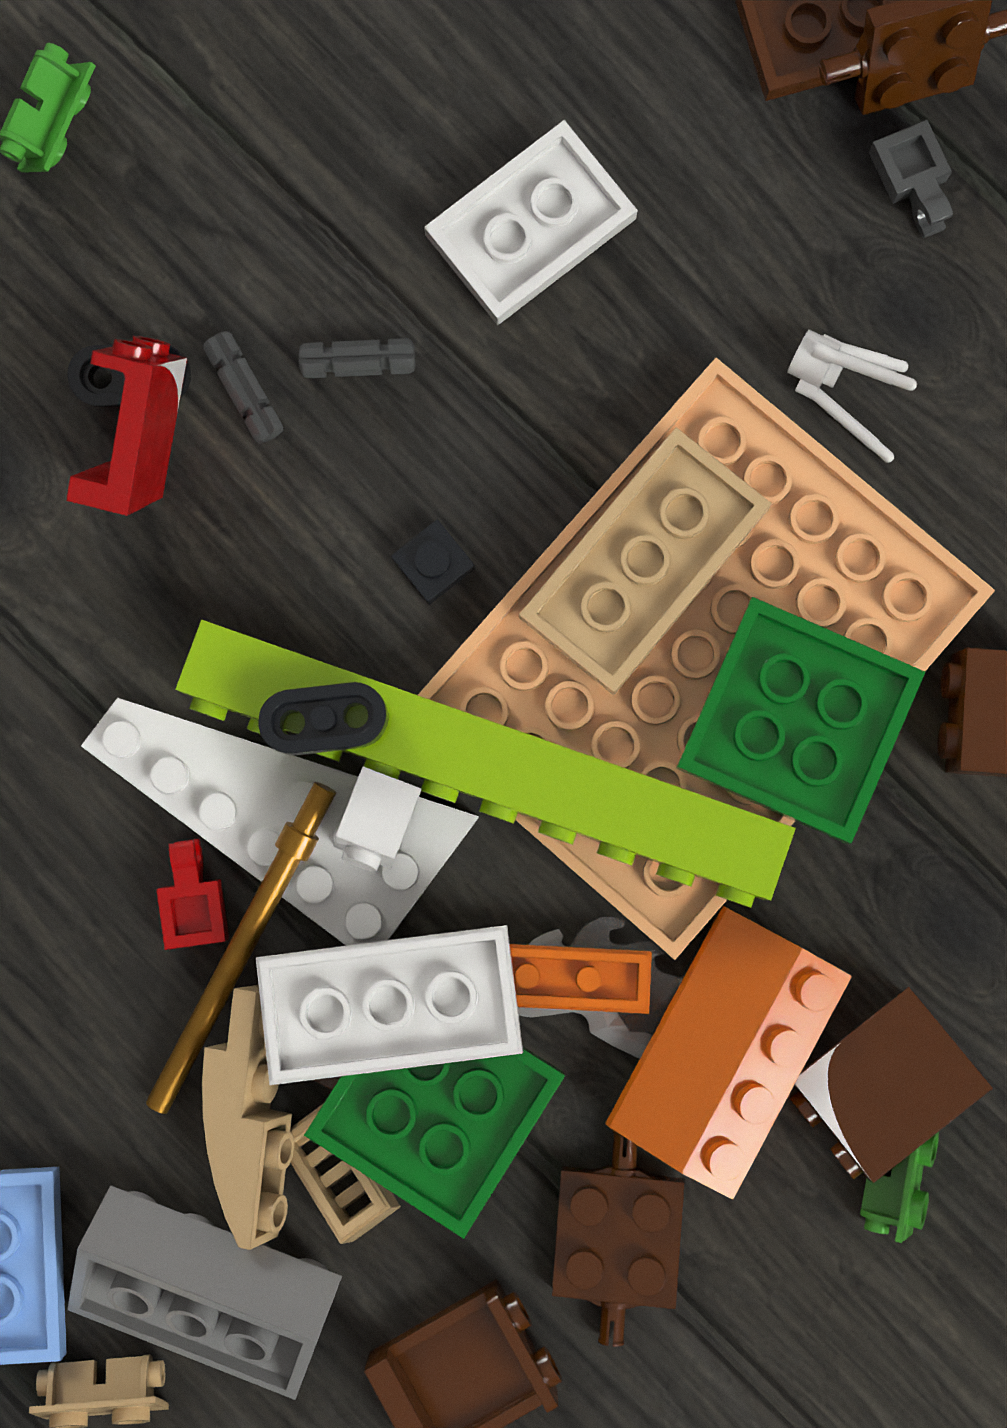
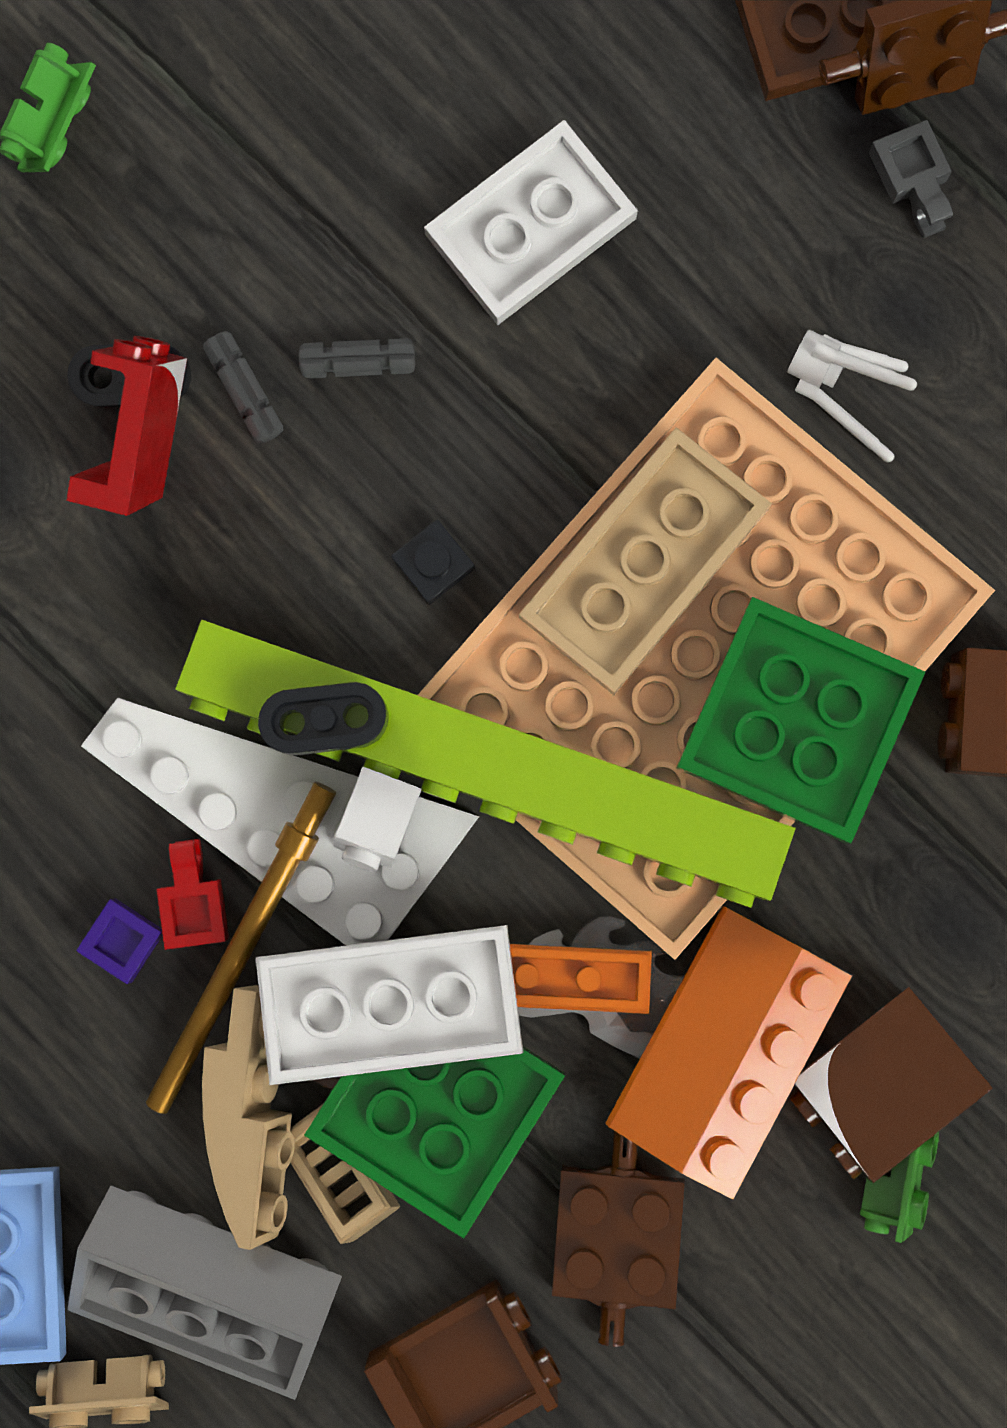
(120, 941): none -> dark purple plate

